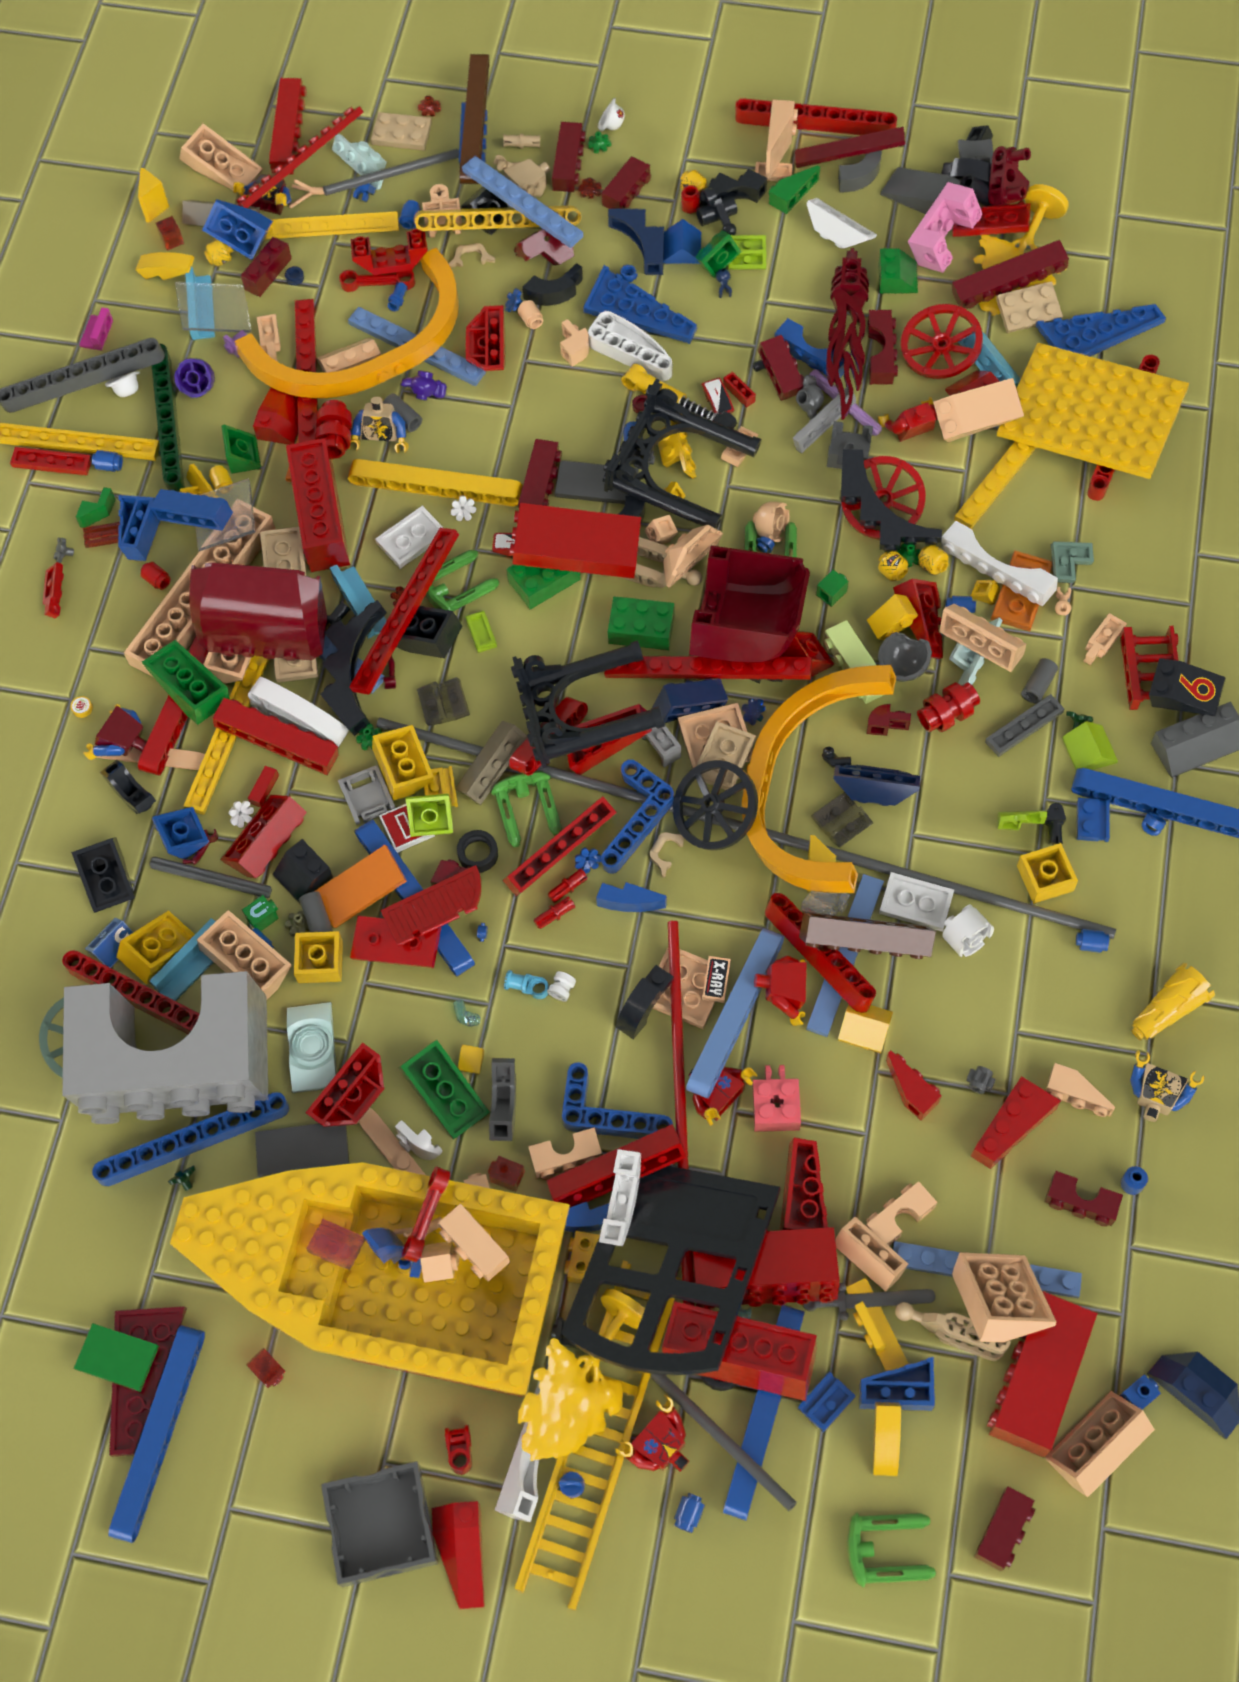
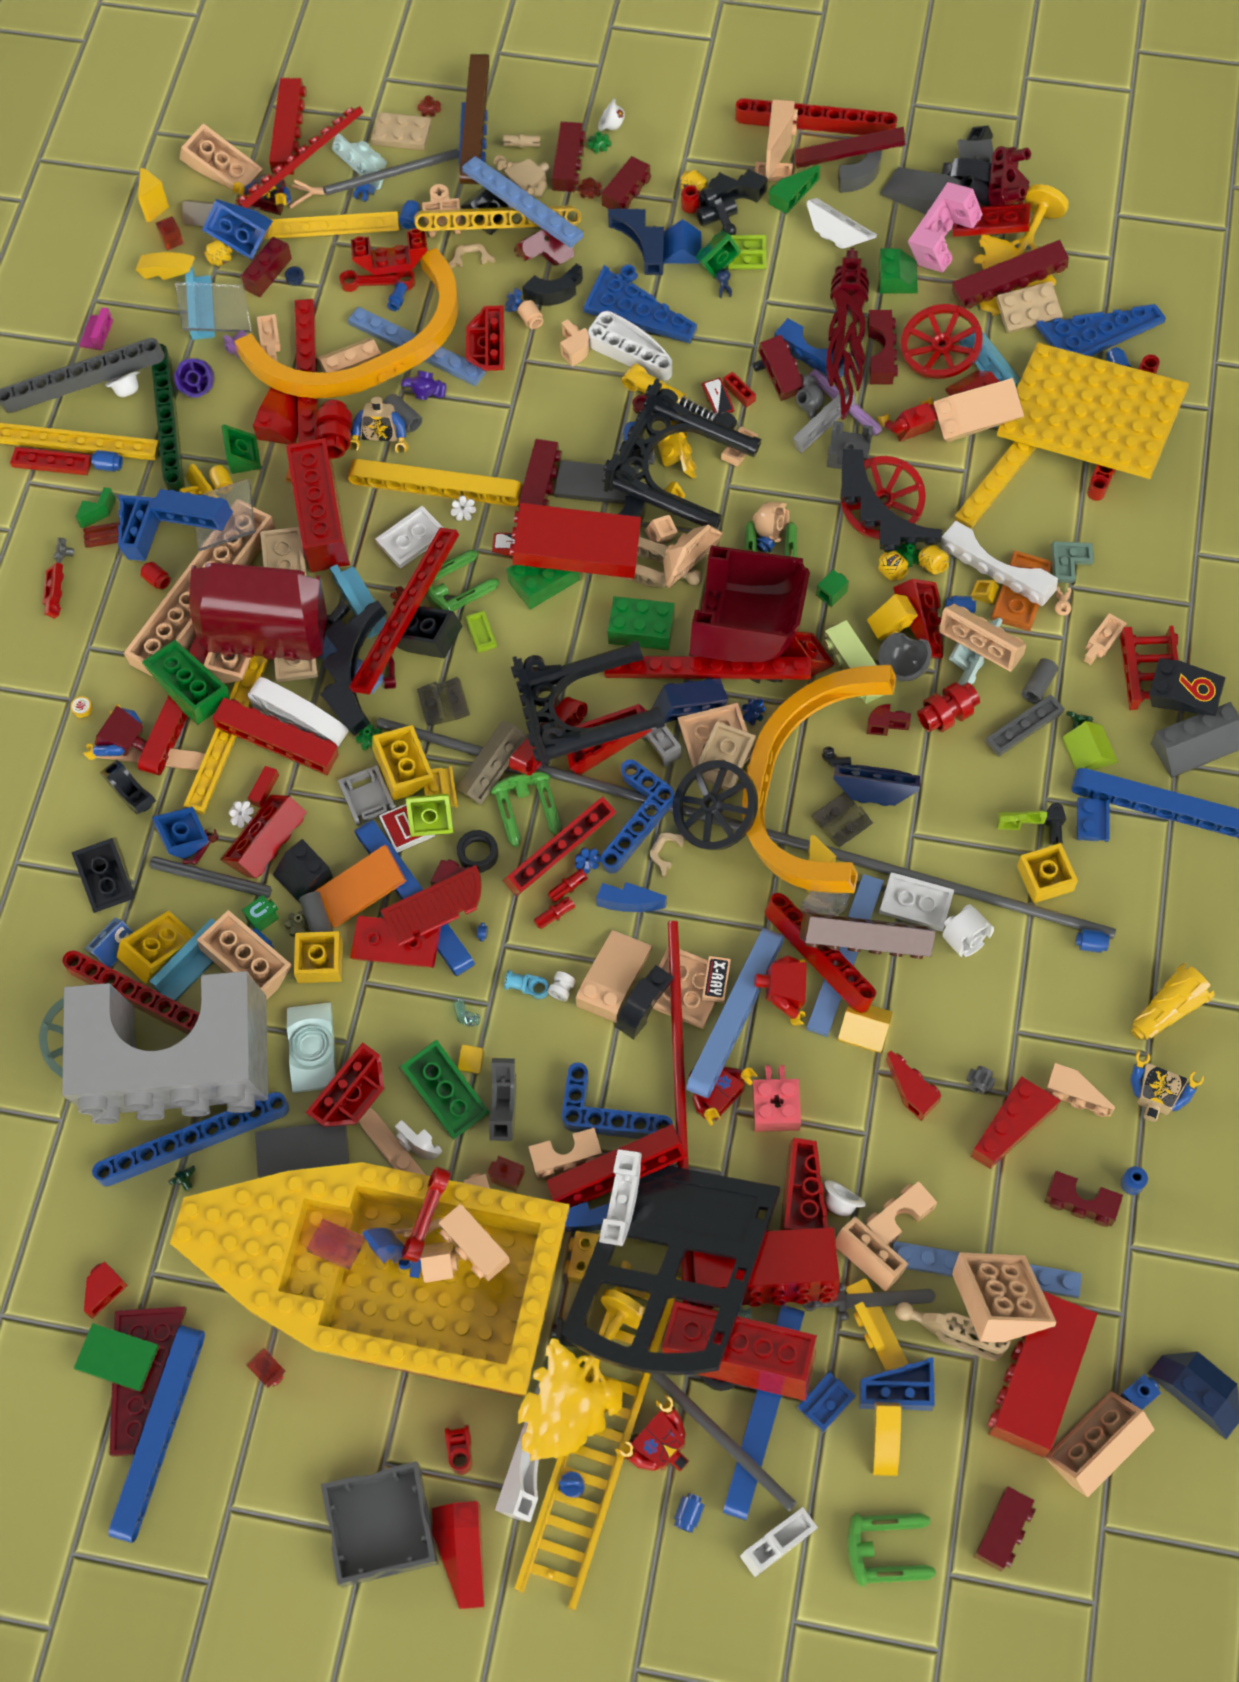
(101, 1288): none -> red slope
(612, 976): none -> light nougat slope
(778, 1542): none -> white slope
(840, 1199): none -> white hat
(1117, 356): none -> blue brick
(1155, 822): blue tile -> none

